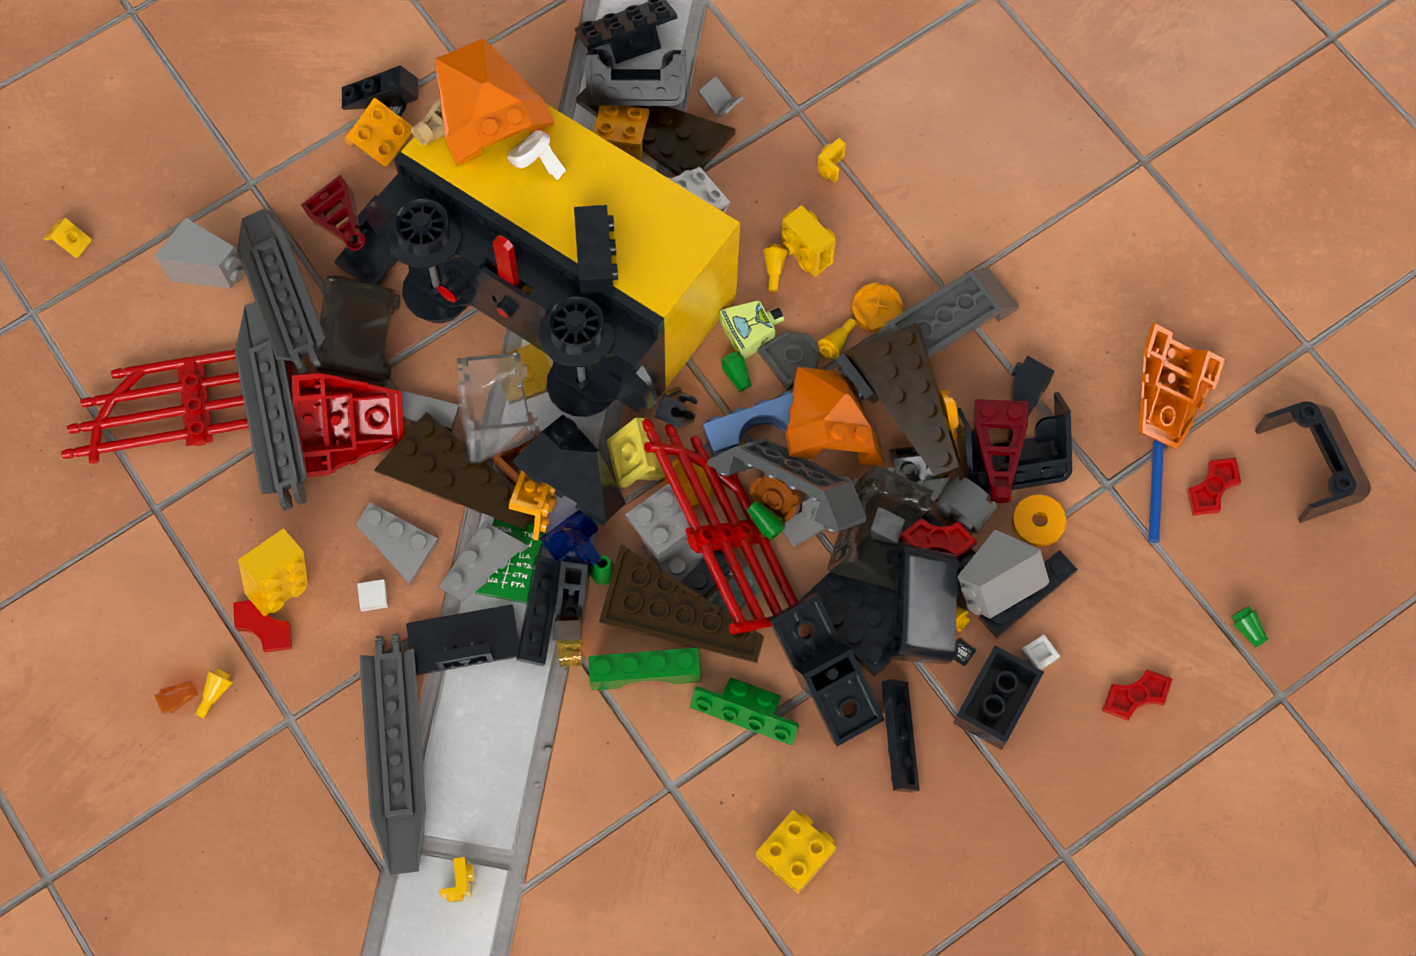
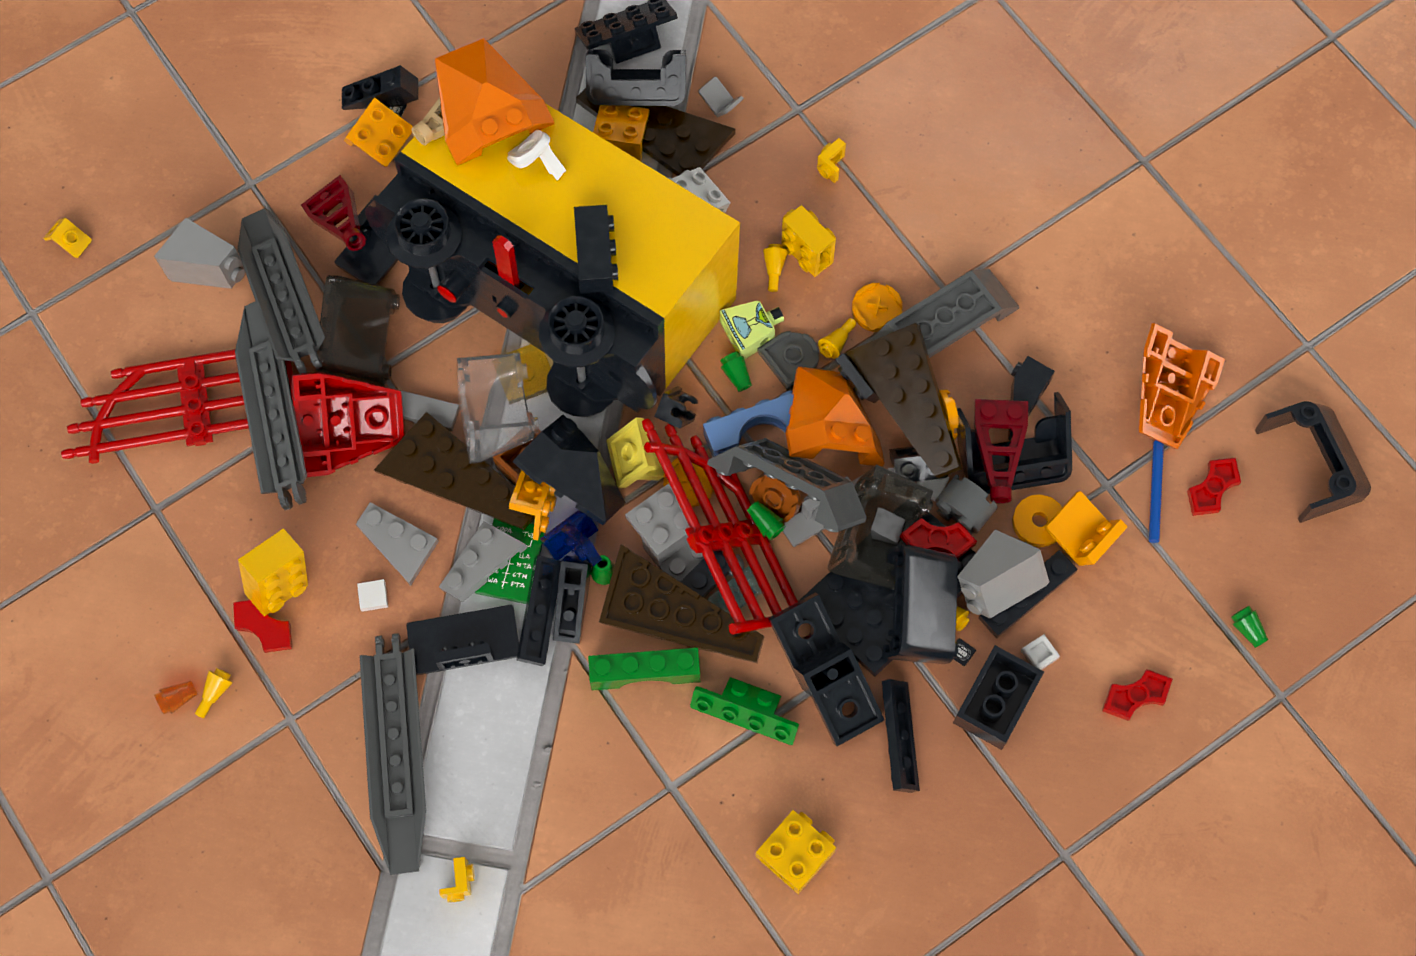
(569, 639): leg -> none
(1084, 530): none -> light orange bracket

